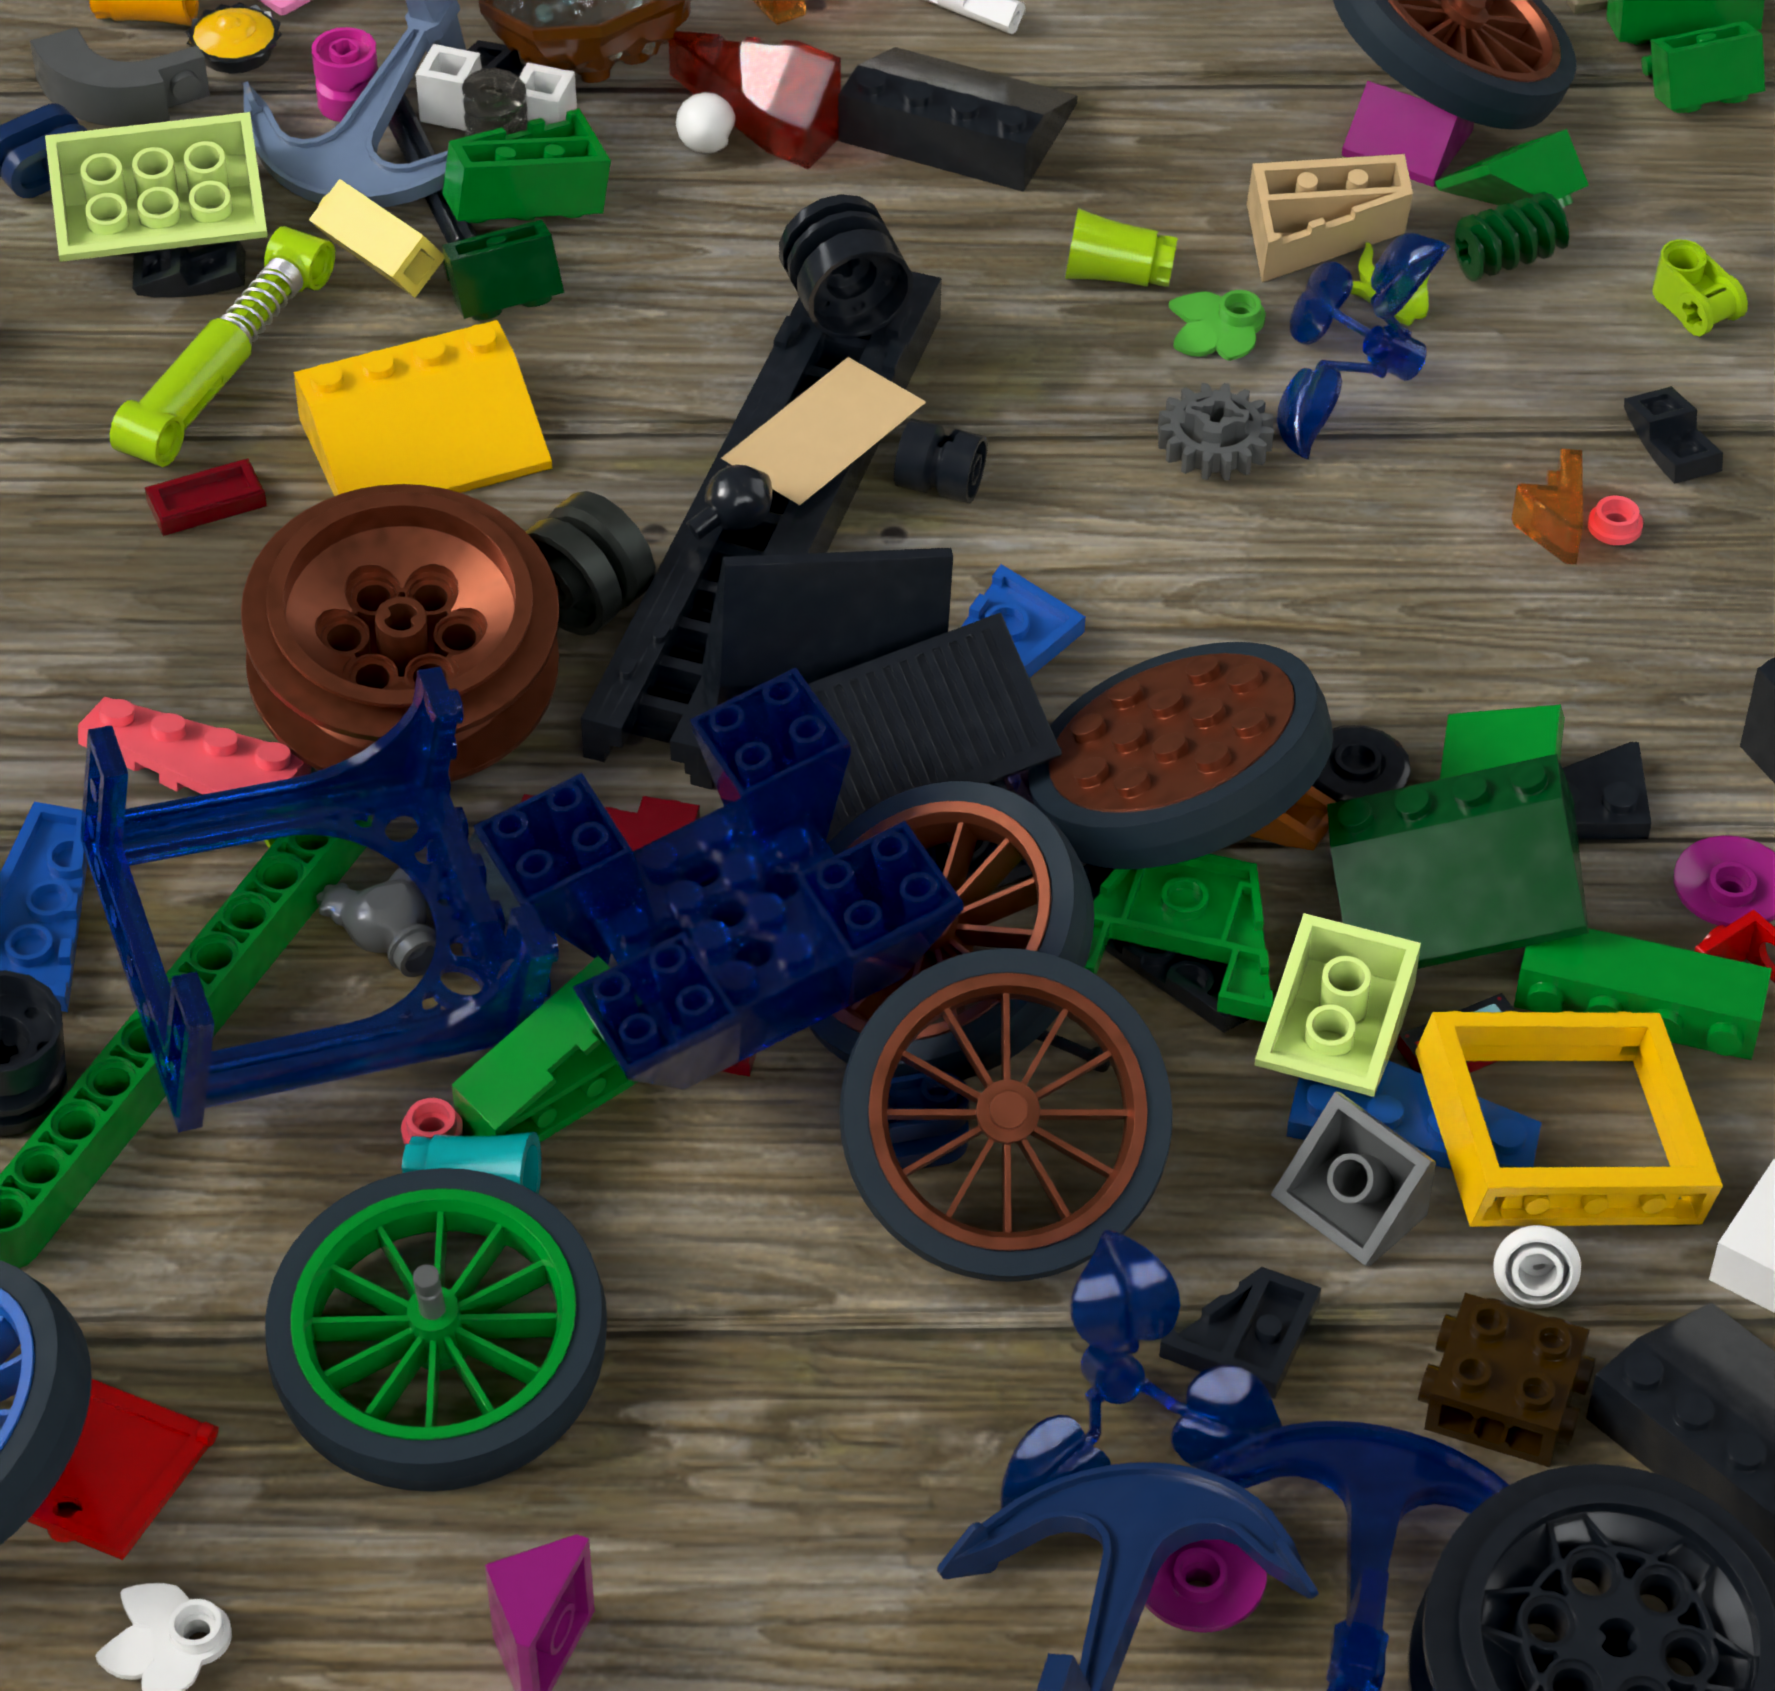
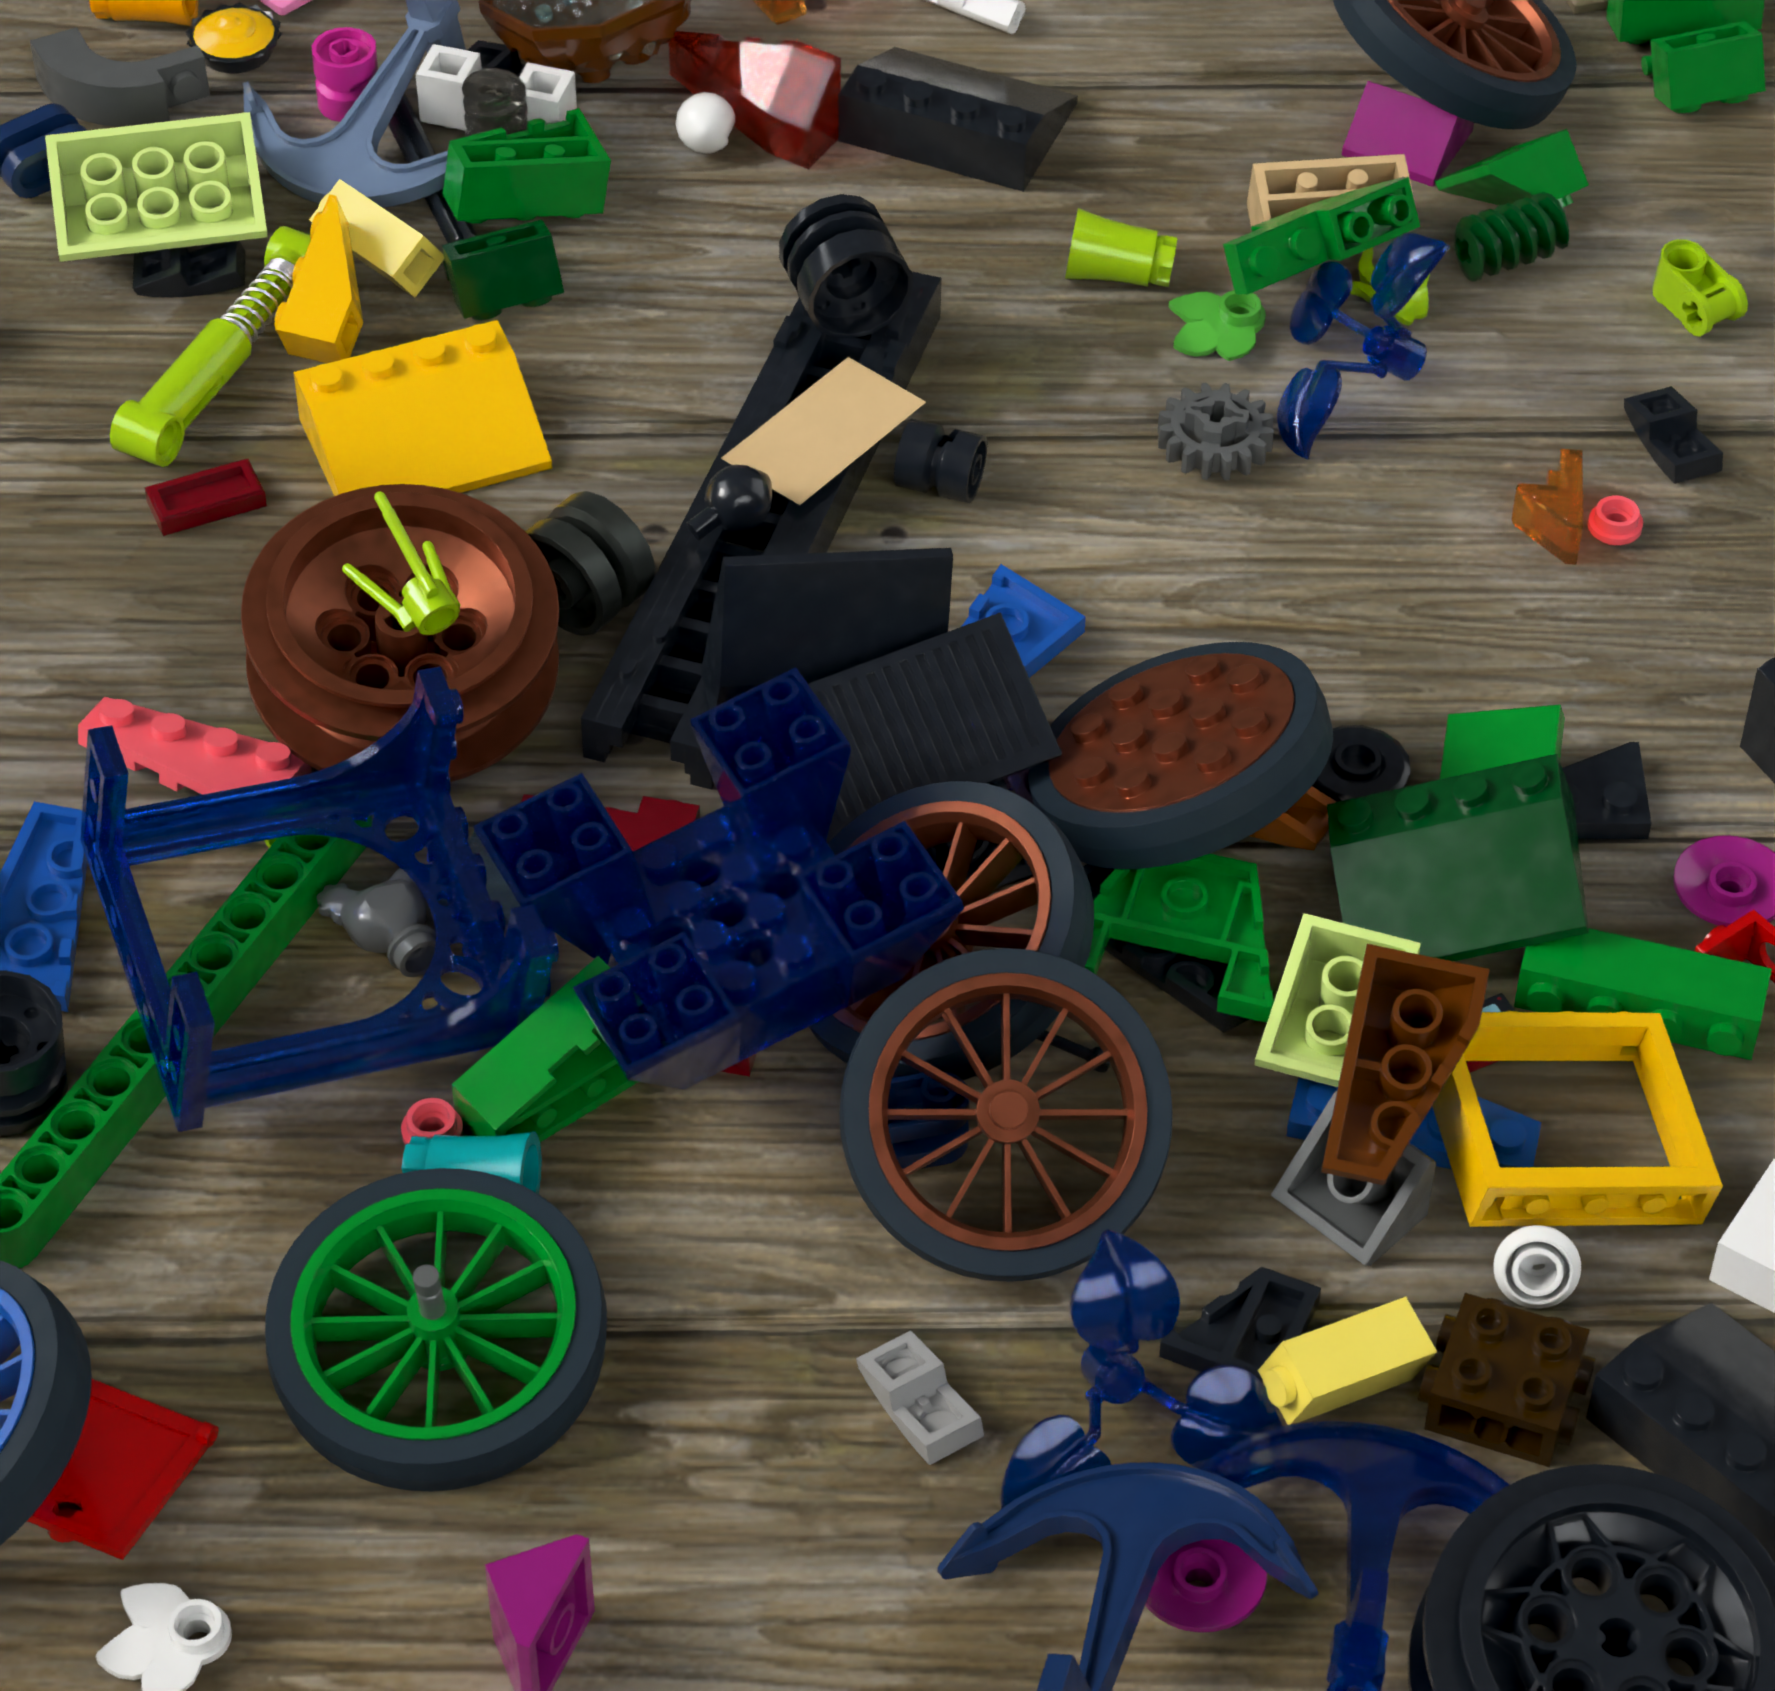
(324, 303): none -> yellow slope
(427, 598): none -> lime plant
(918, 1399): none -> light grey slope
(1320, 233): none -> green slope
(1346, 1361): none -> light yellow brick
(1401, 1046): none -> reddish brown wedge

